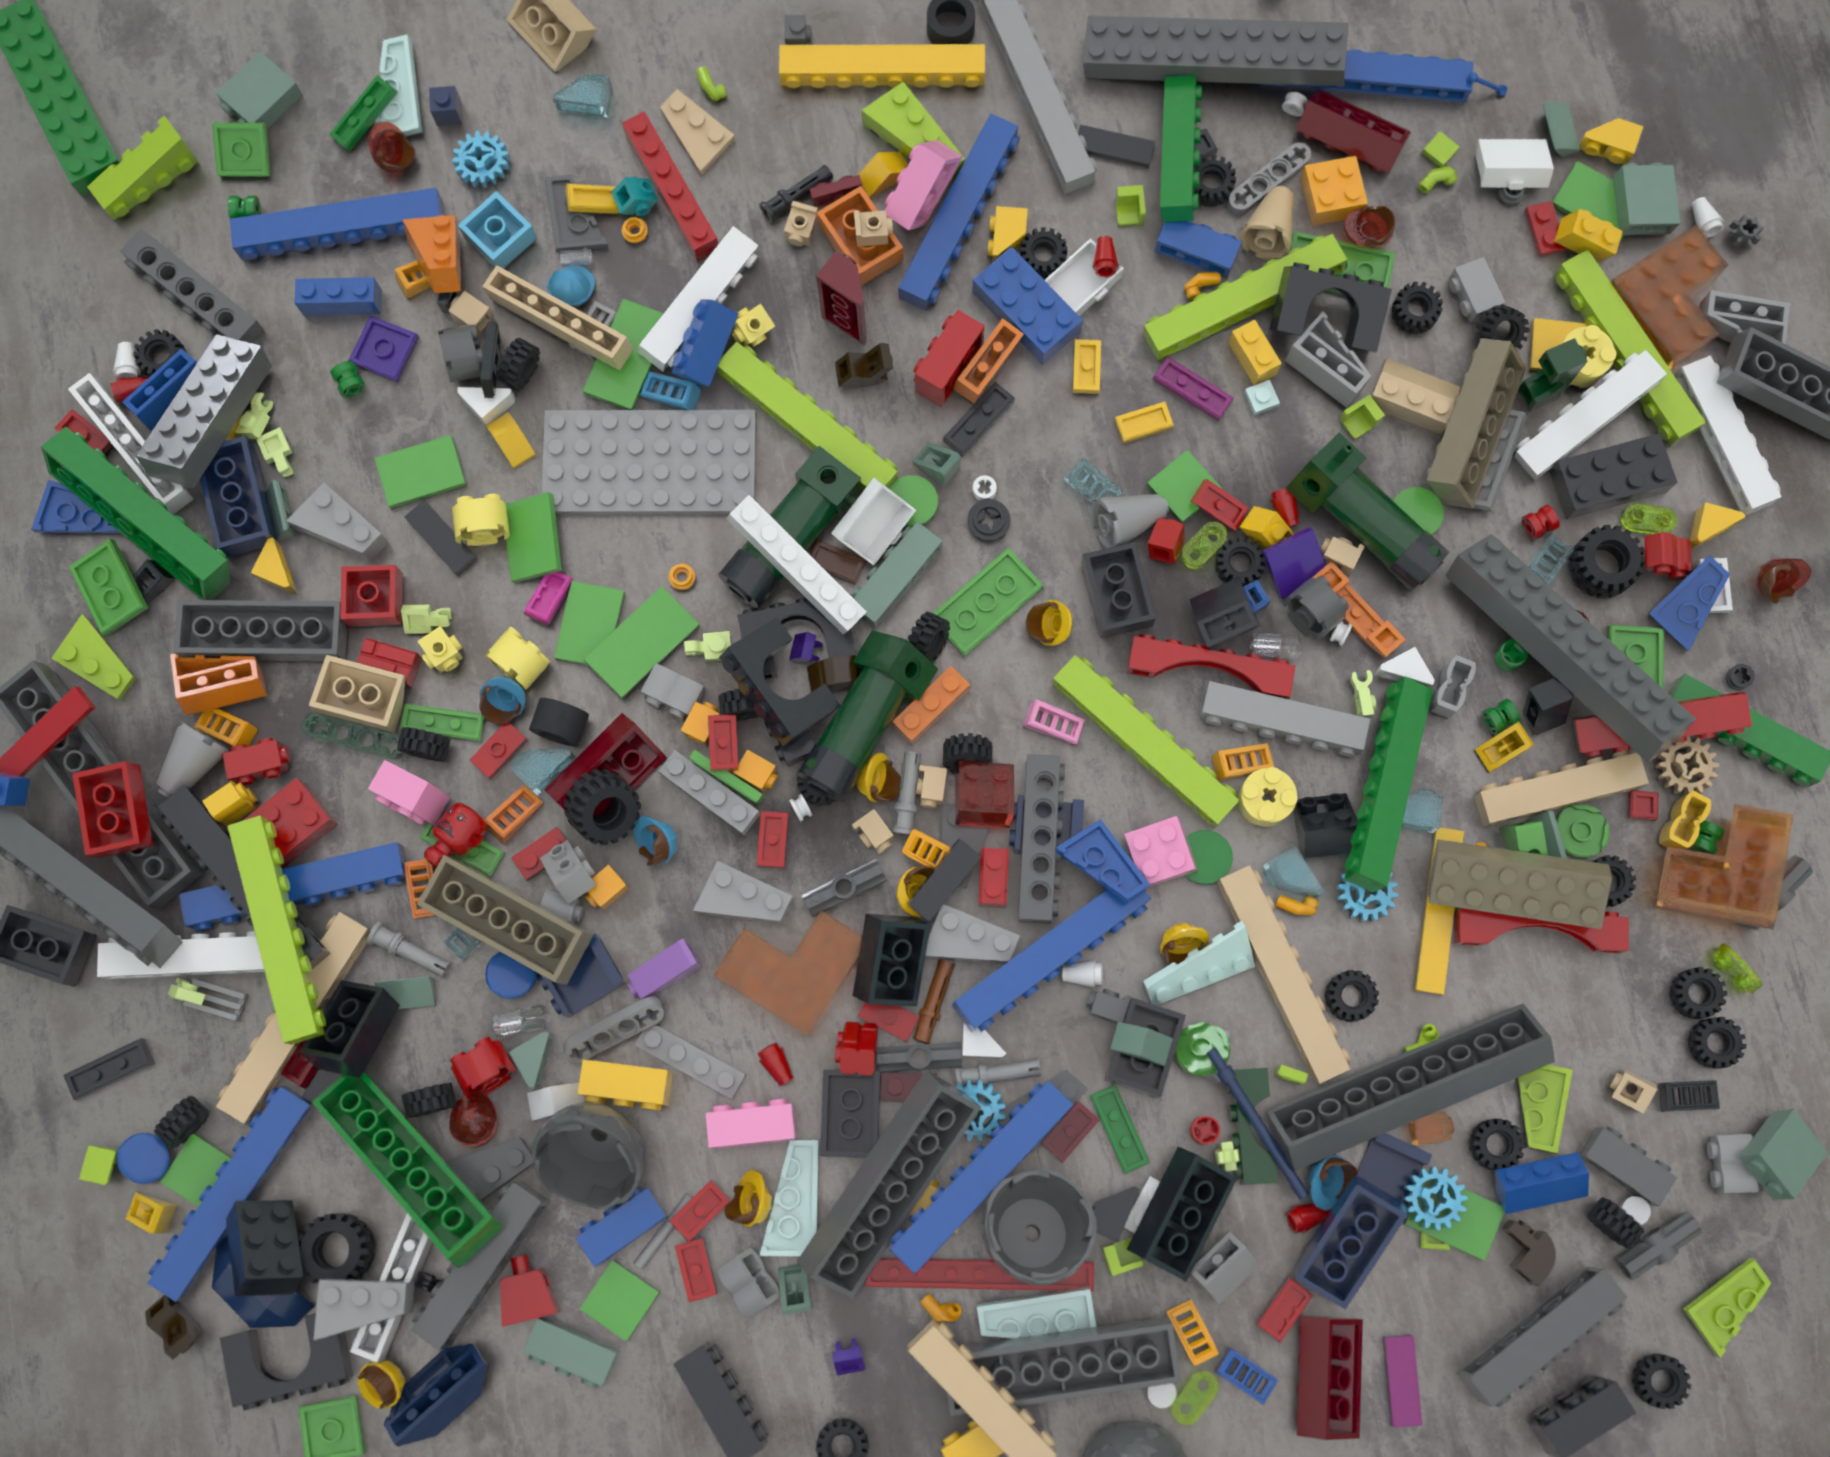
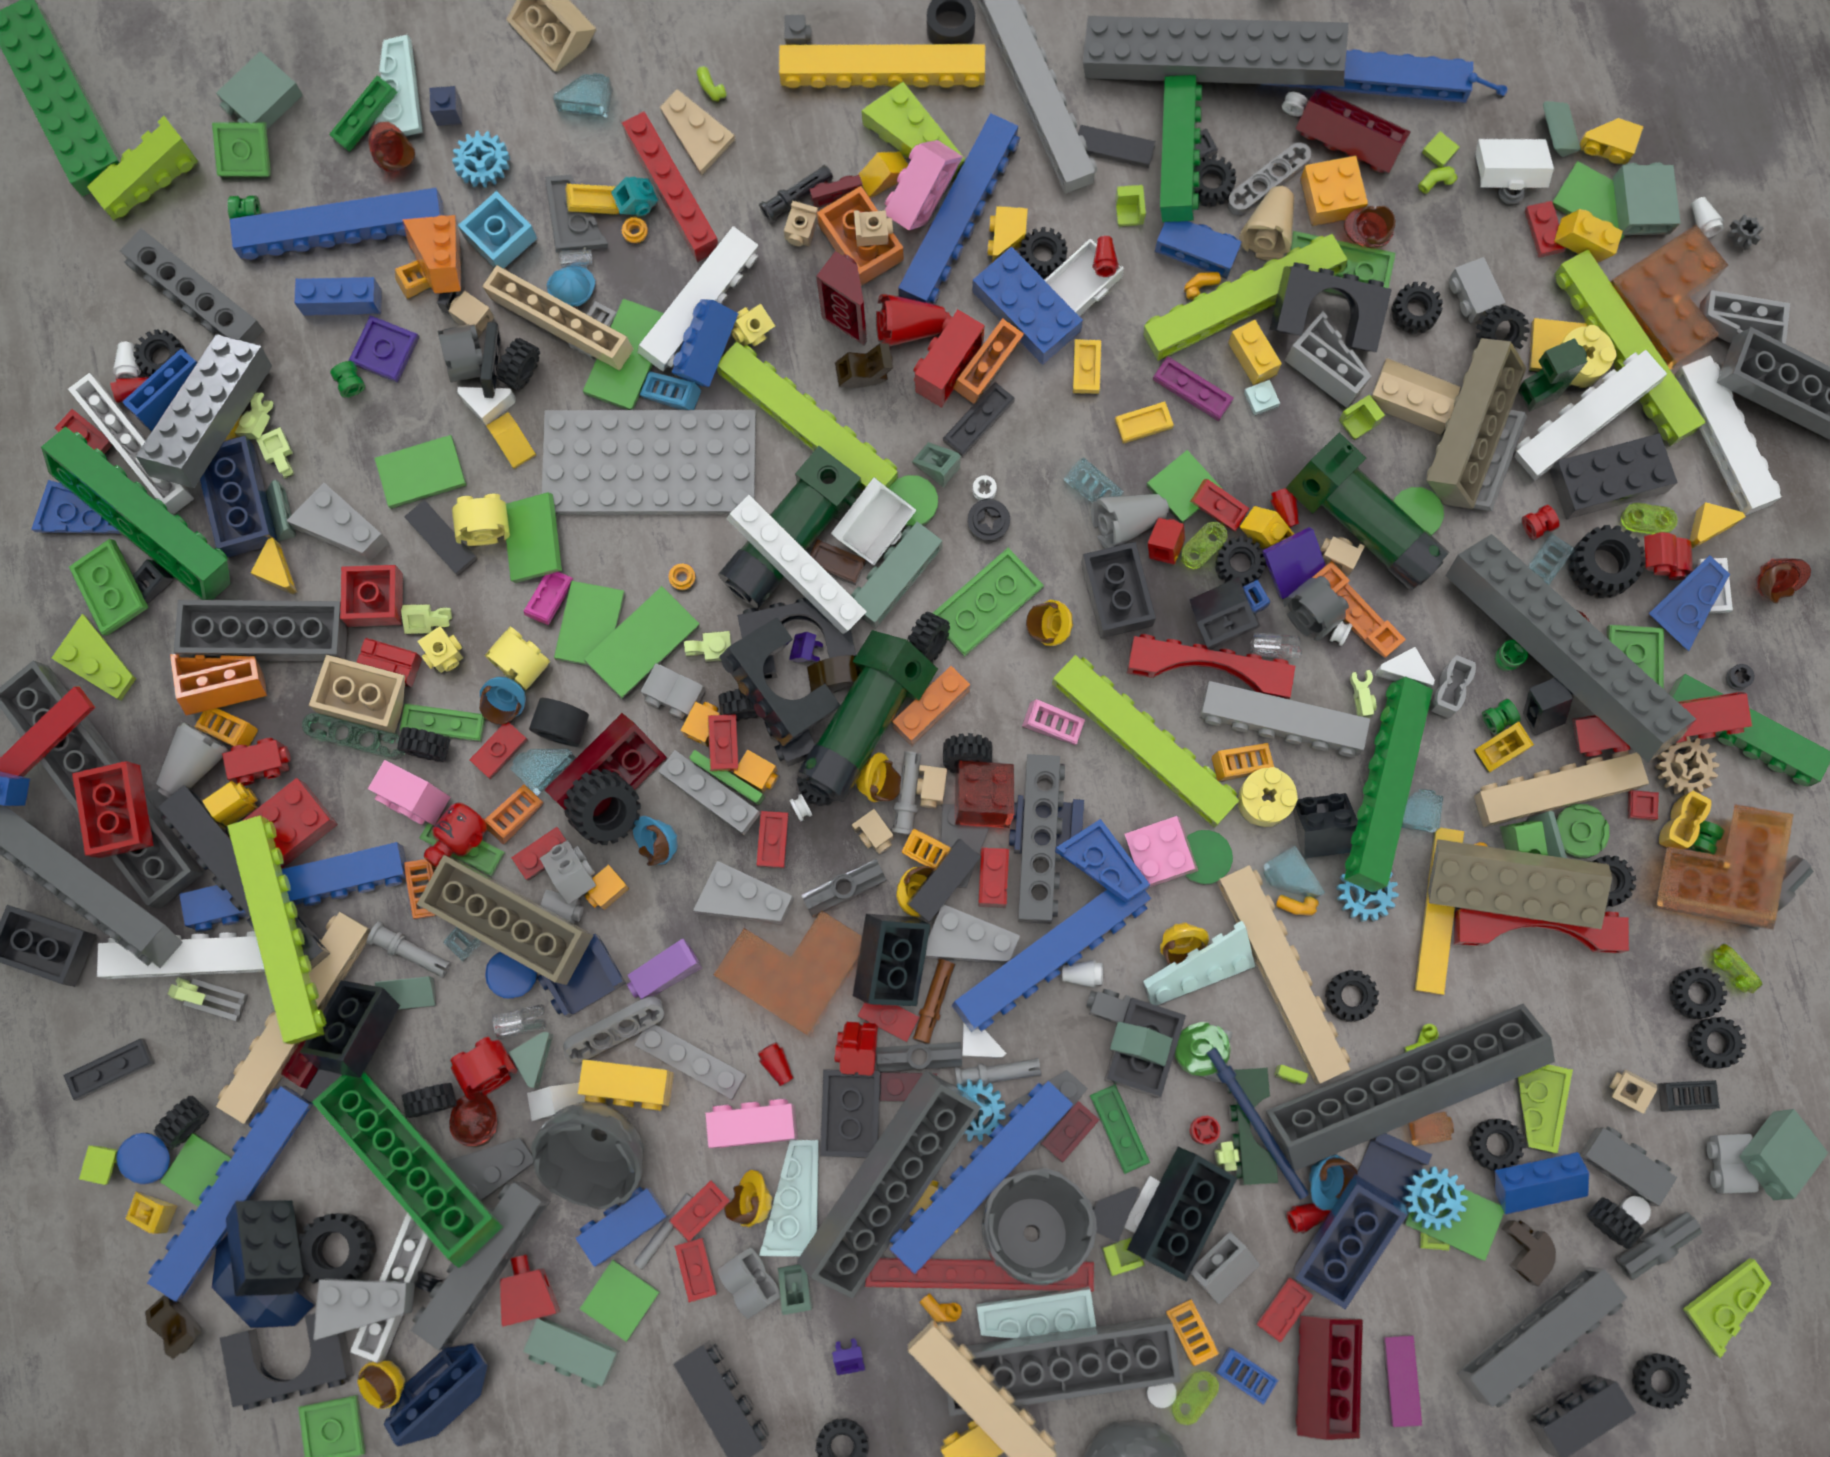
(907, 320): none -> red cone

